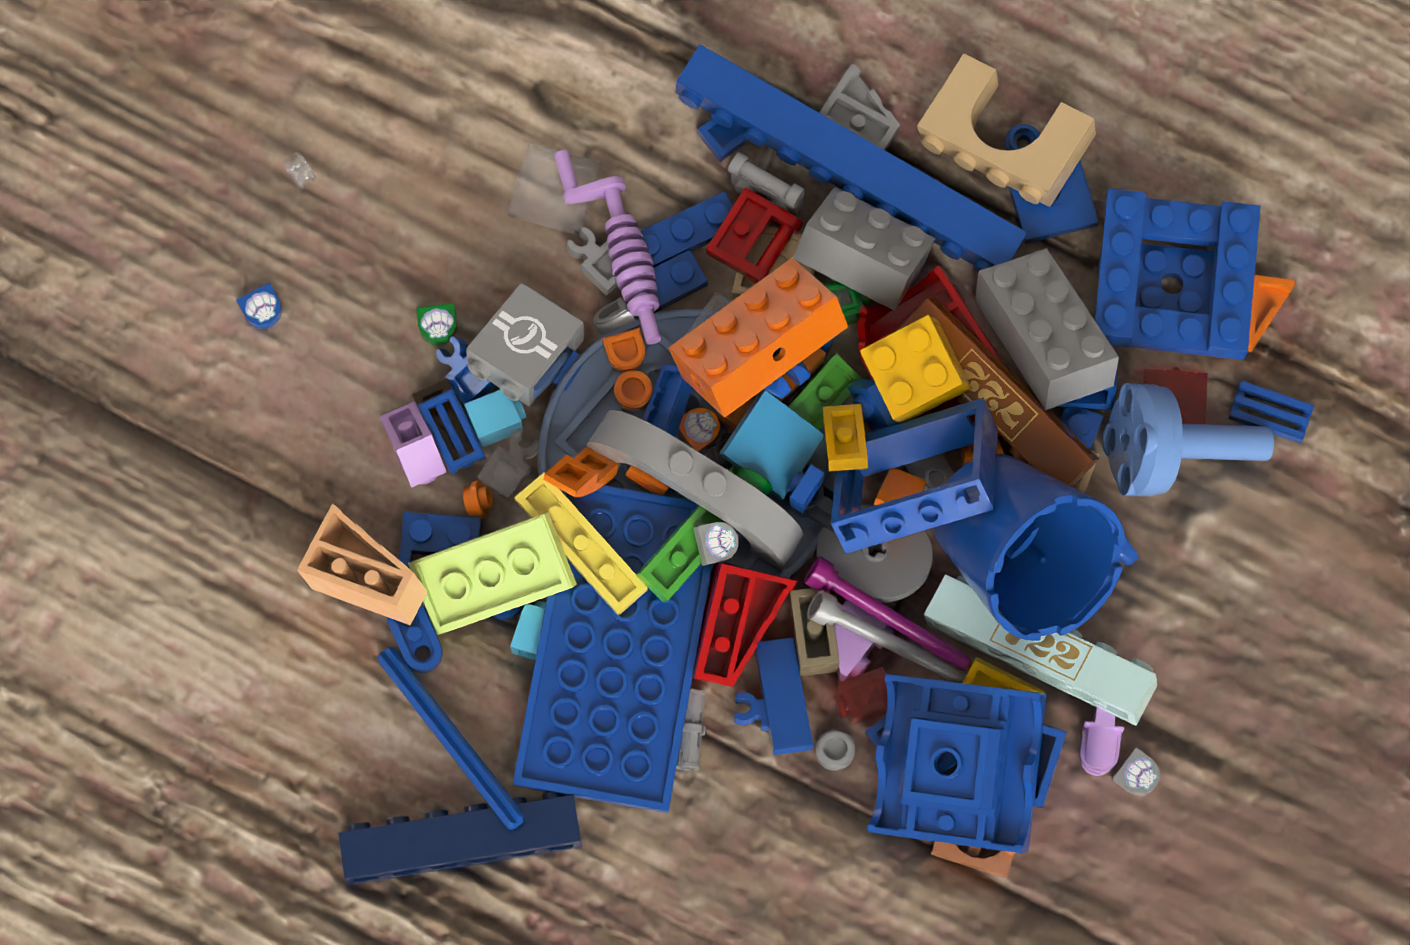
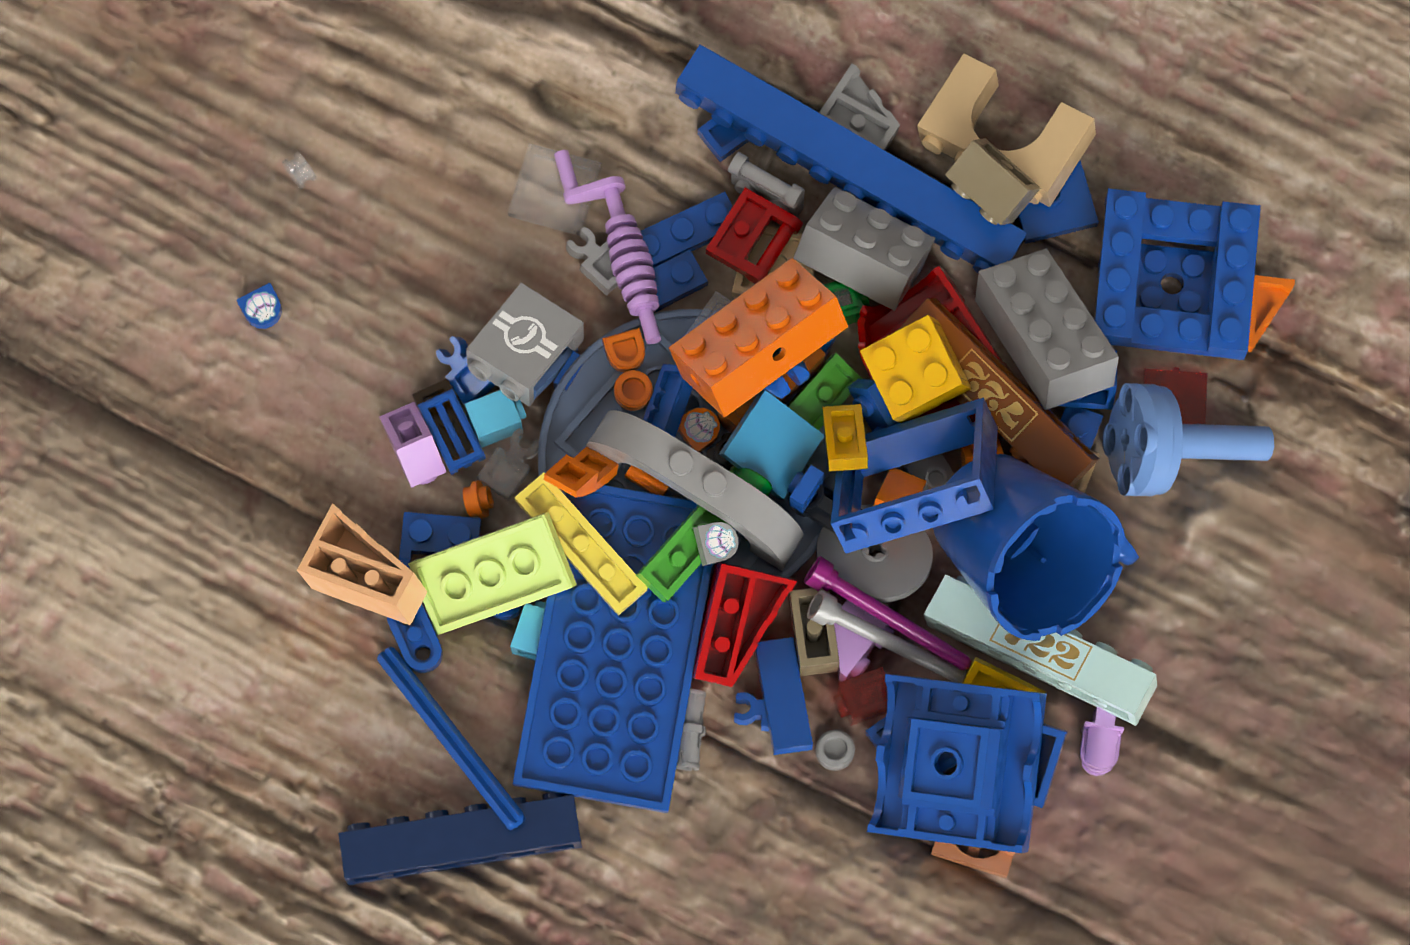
(437, 323): tile -> none
(612, 316): light grey tile -> none
(992, 182): none -> dark tan brick
(1018, 132): blue plate -> none
(1138, 774): tile -> none
(1274, 398): blue tile -> none

